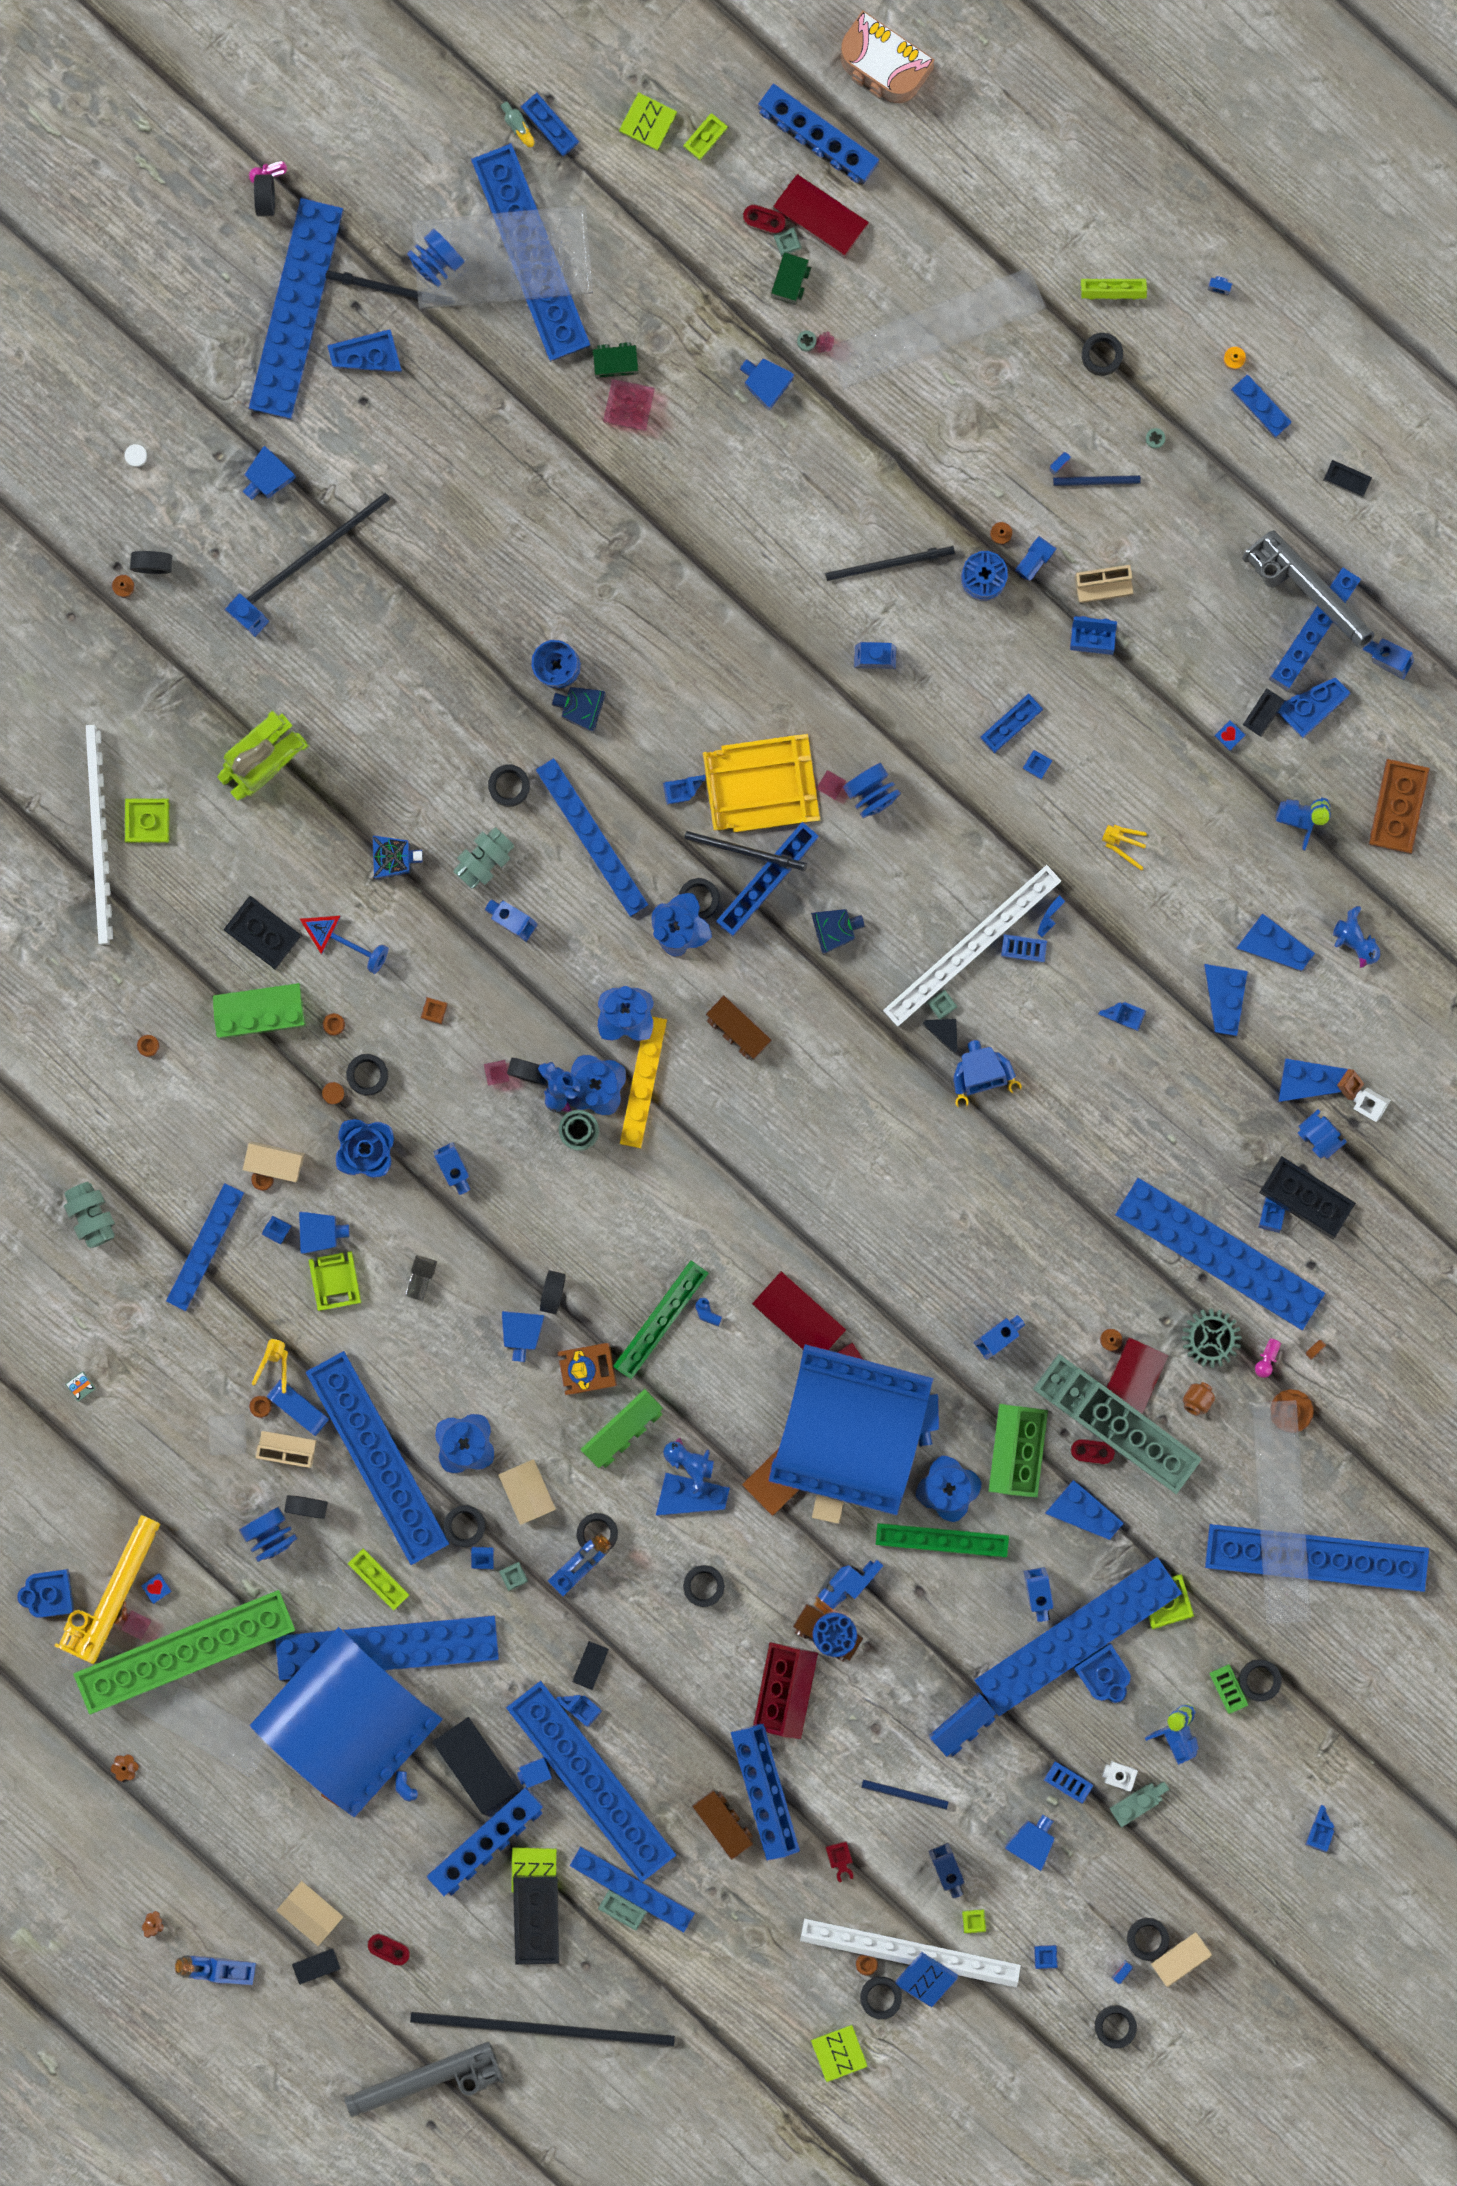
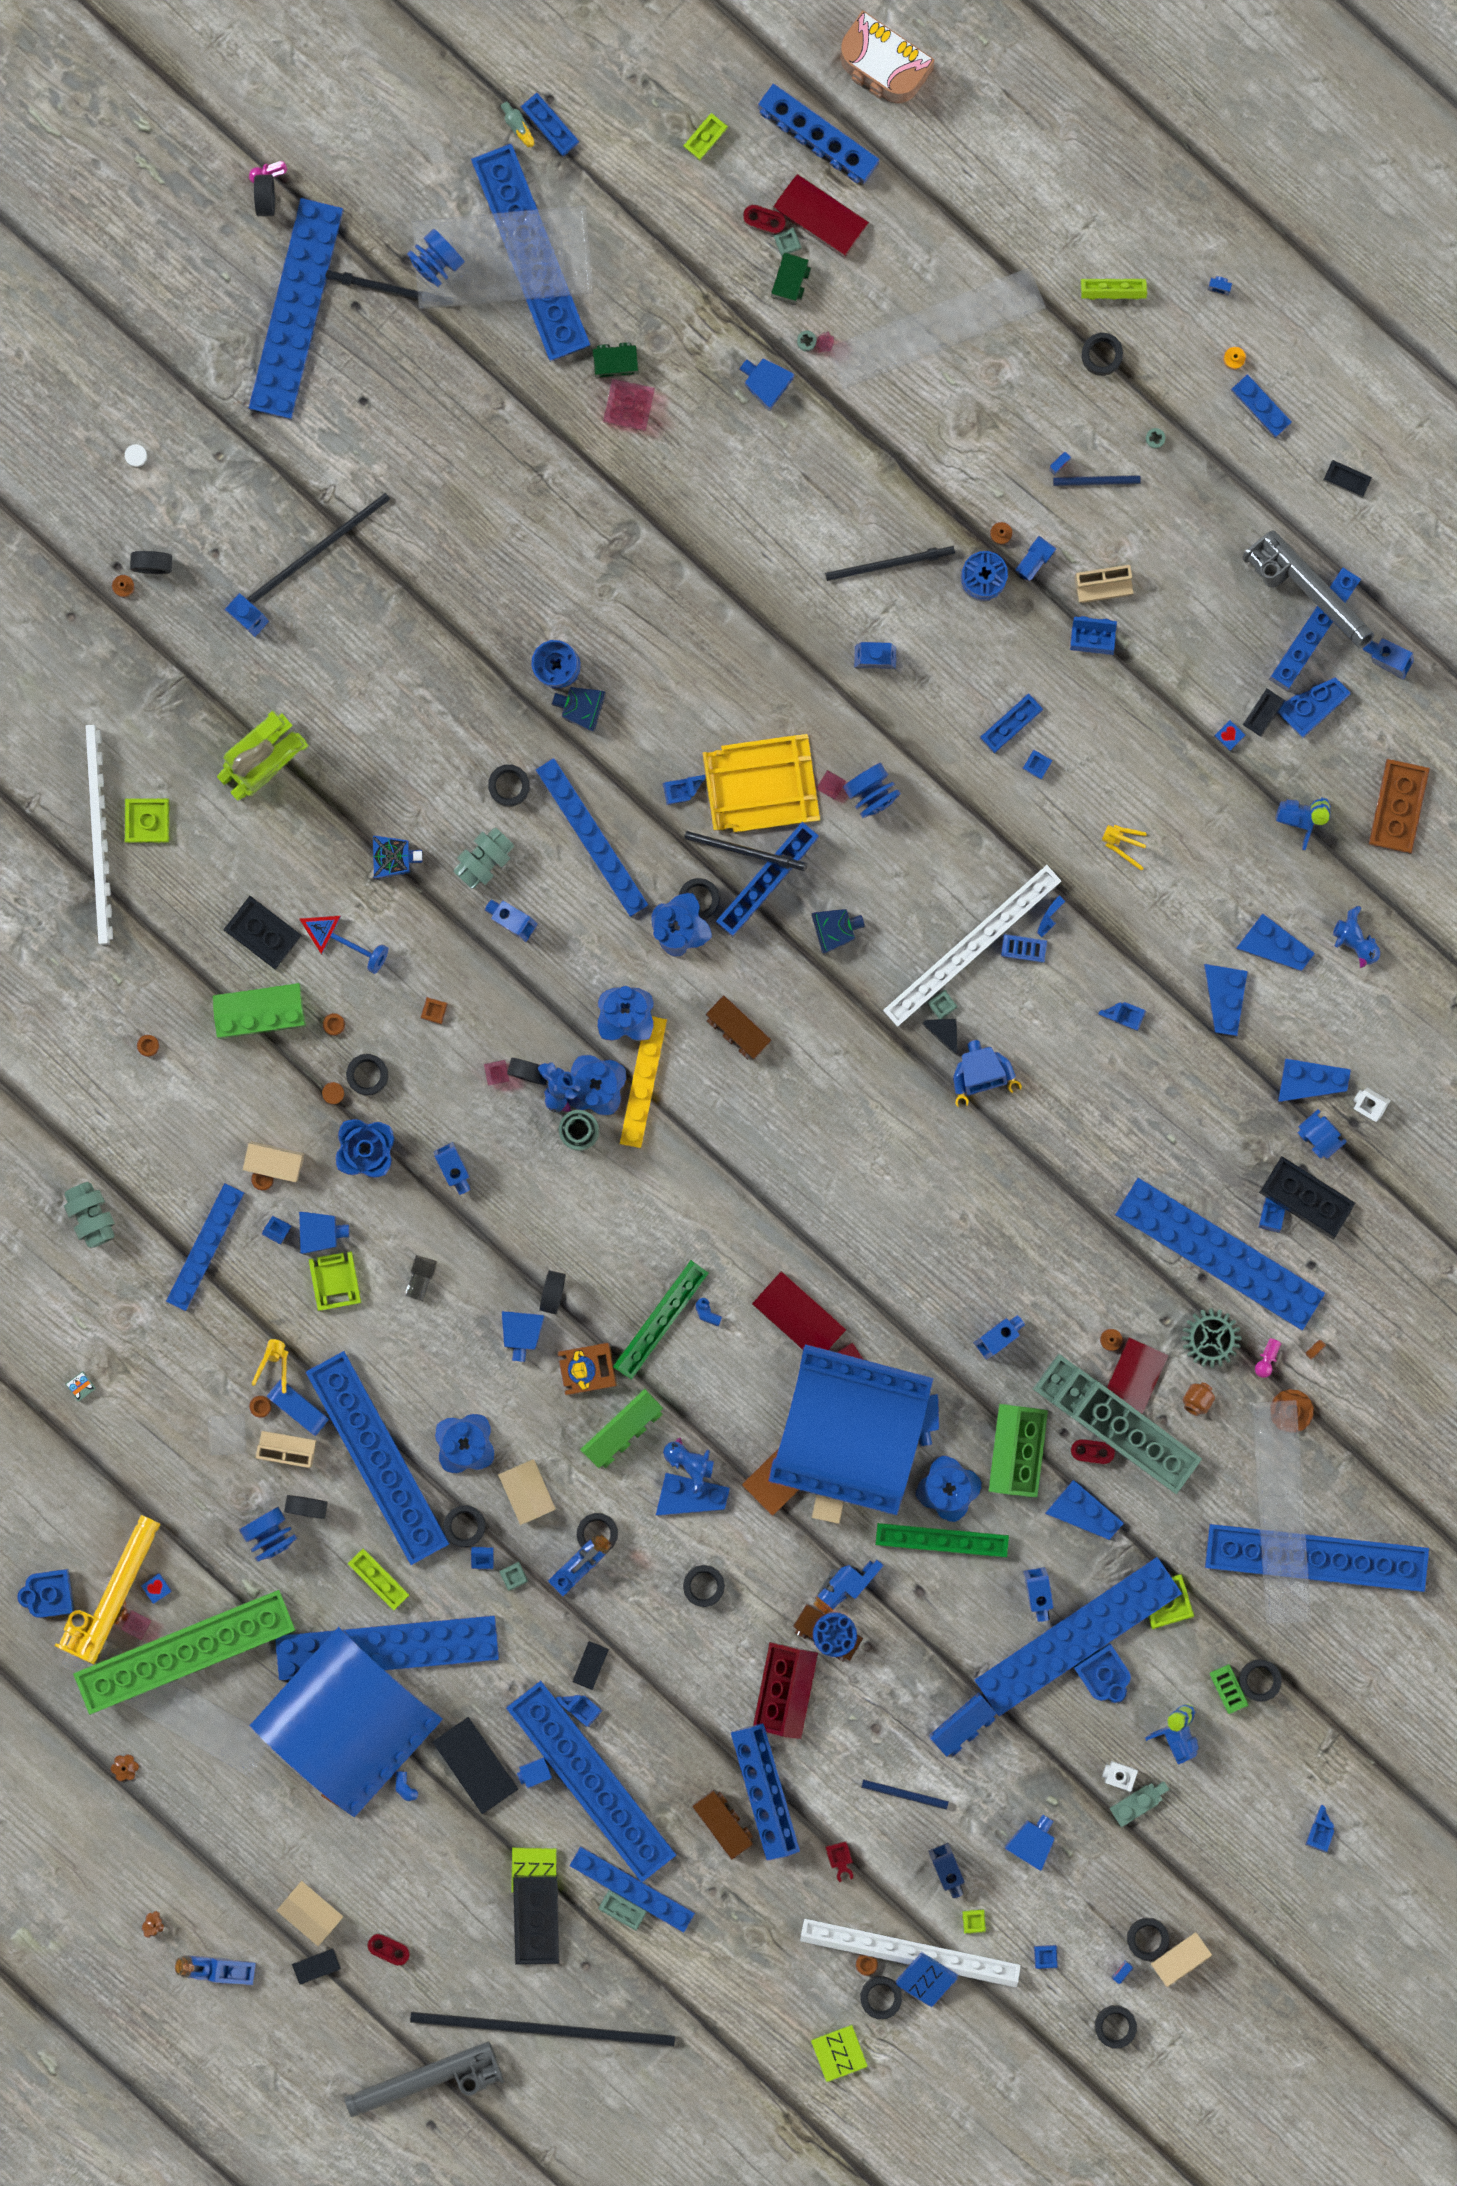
(267, 475): blue torso -> none
(367, 352): blue wing -> none
(439, 1876): blue brick -> none
(648, 121): lime tile -> none
(1085, 1791): blue slope -> none
(1350, 1084): dark orange tile -> none

